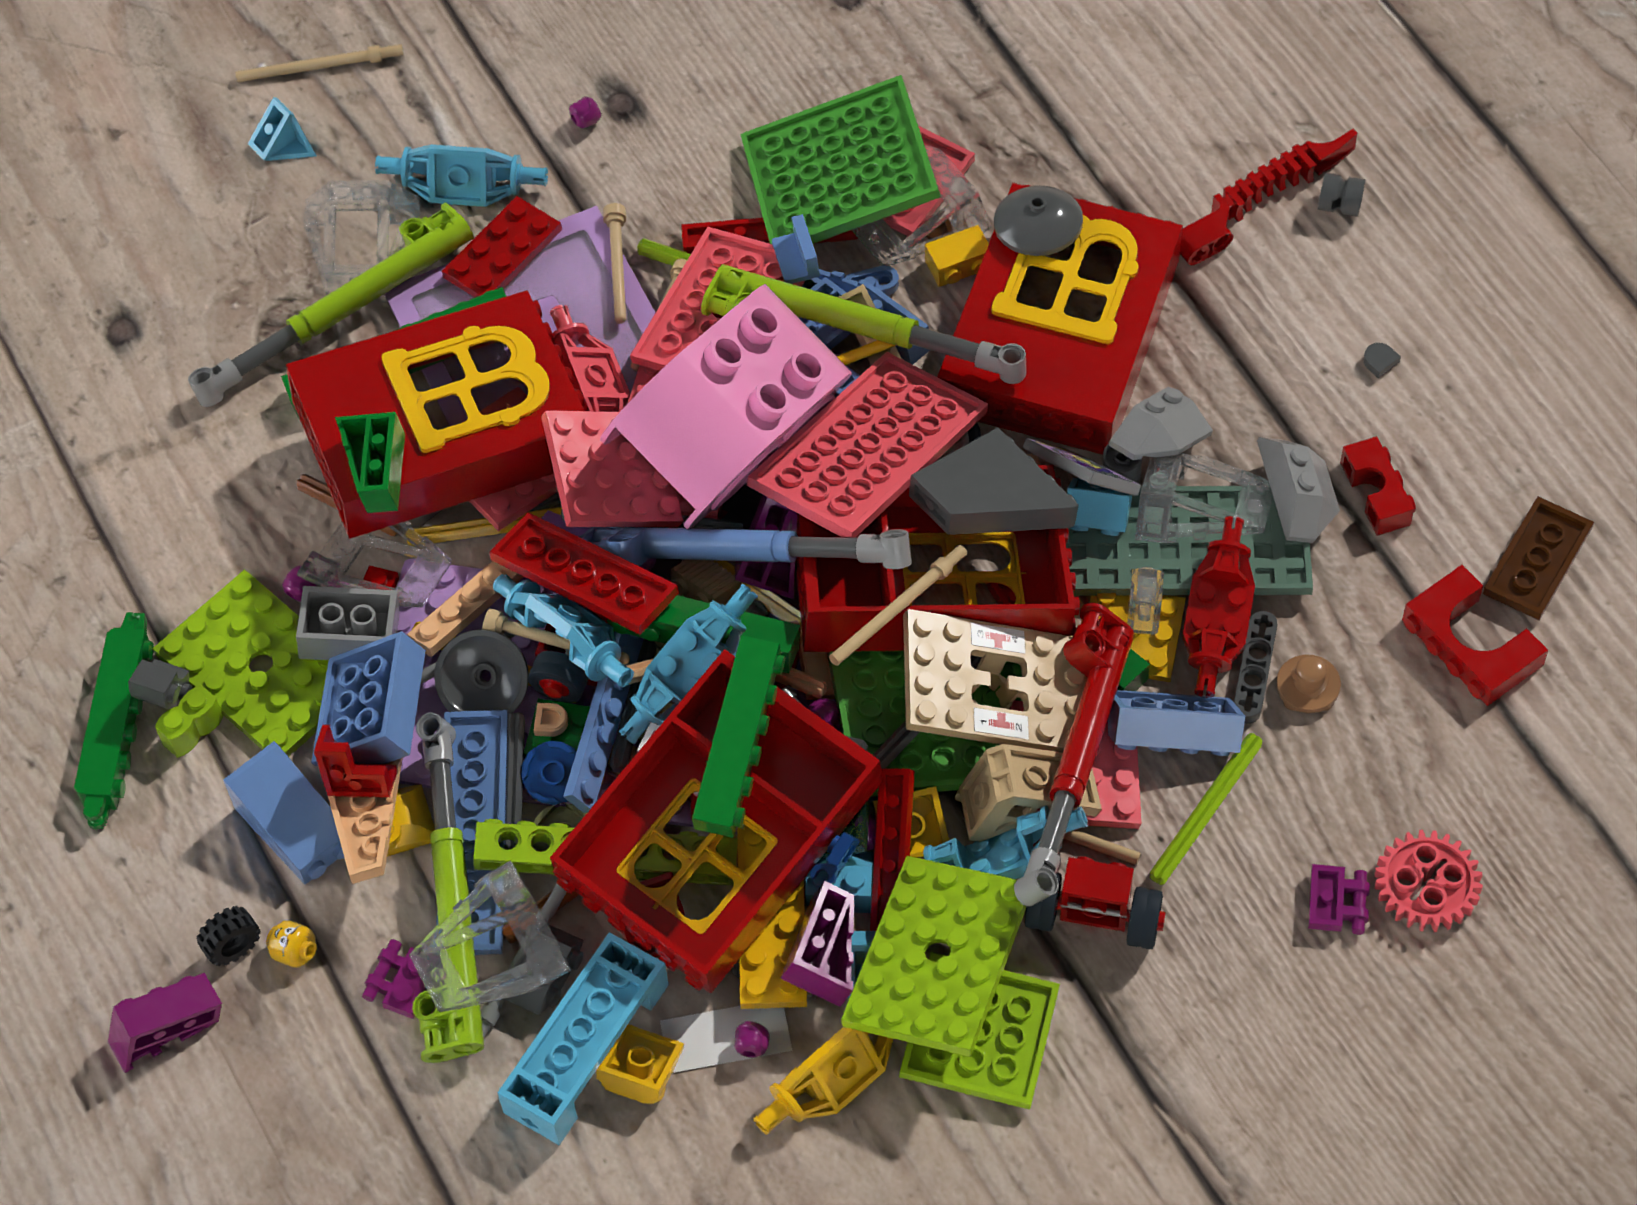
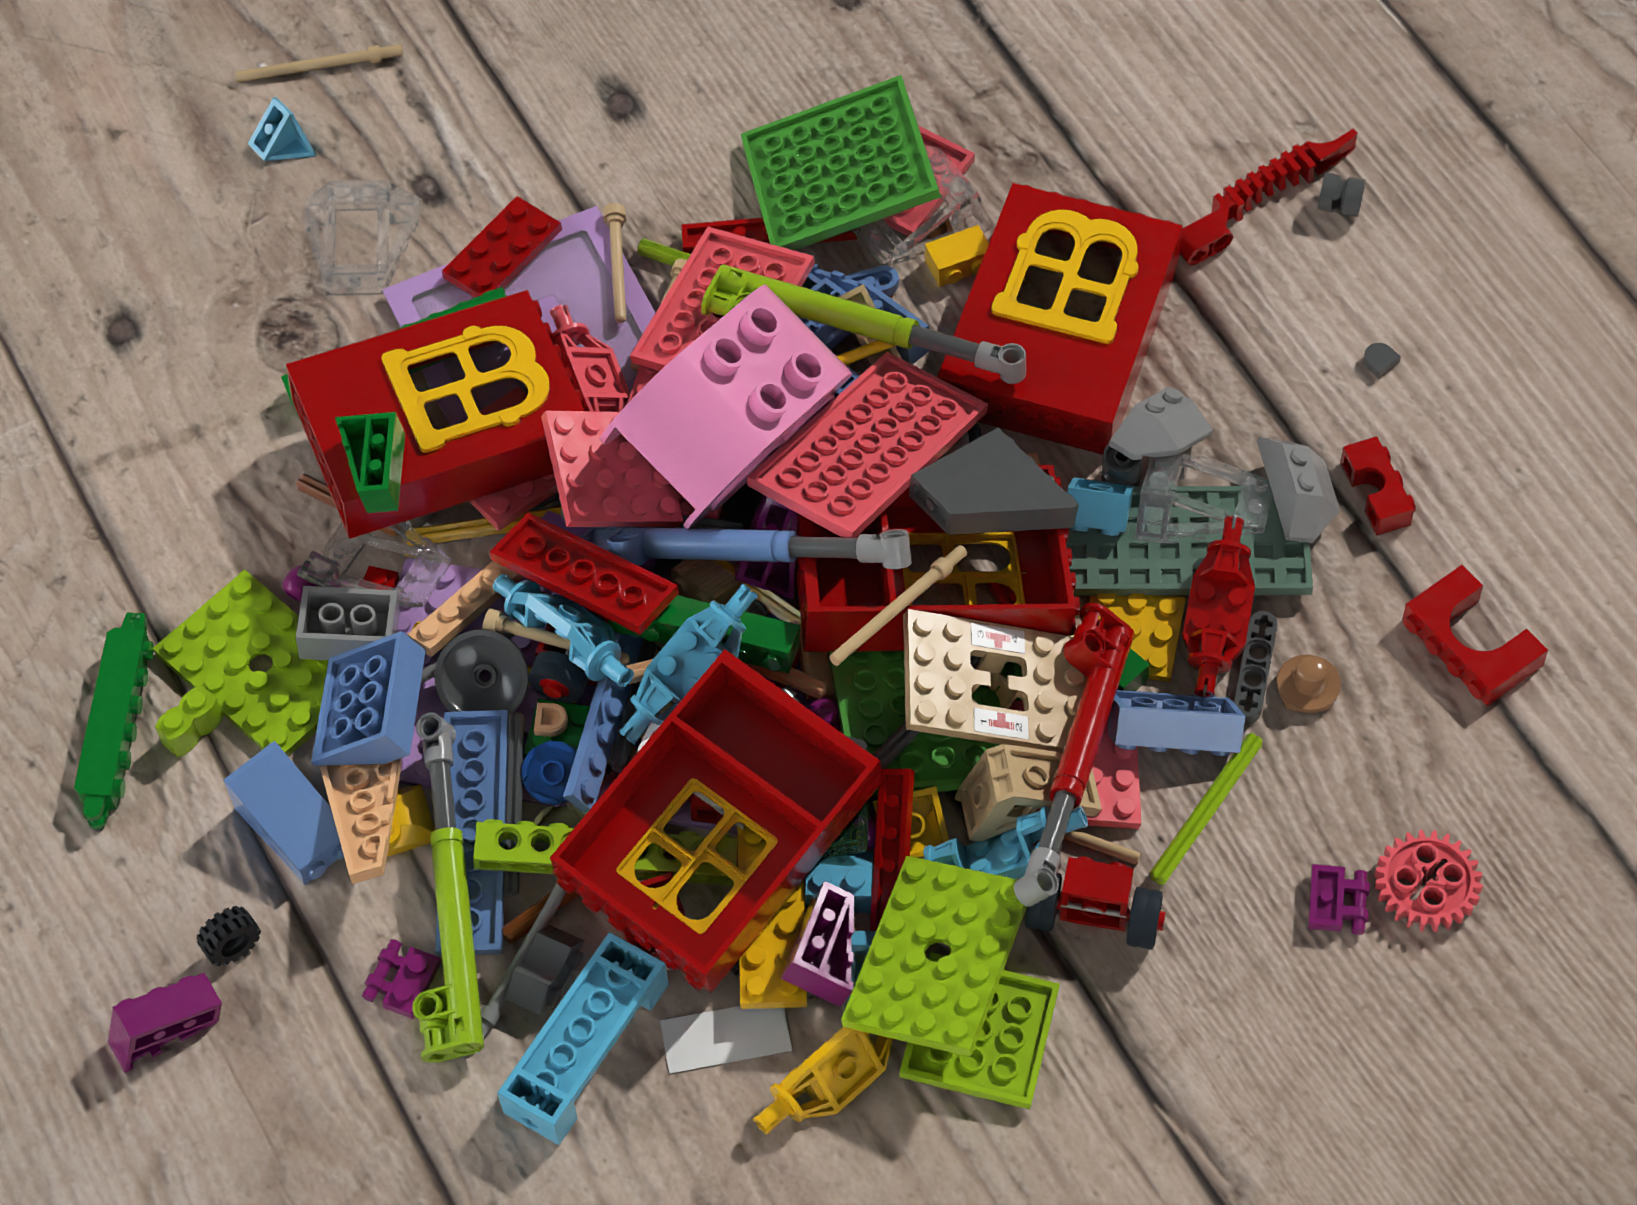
(159, 683): dark grey brick -> none
(291, 943): yellow head -> none
(345, 777): red panel -> none
(425, 243): lime piece -> none
(461, 174): medium azure plate -> none
(529, 925): clear windscreen -> none
(585, 112): magenta piece -> none
(639, 1065): yellow slope -> none
(737, 736): green brick -> none
(751, 1039): magenta piece -> none
(796, 253): medium blue panel -> none
(840, 852): blue plate -> none
(1038, 220): dark grey dish -> none
(1082, 467): light grey tile -> none
(1145, 600): clear brick -> none
(1538, 558): reddish brown plate -> none

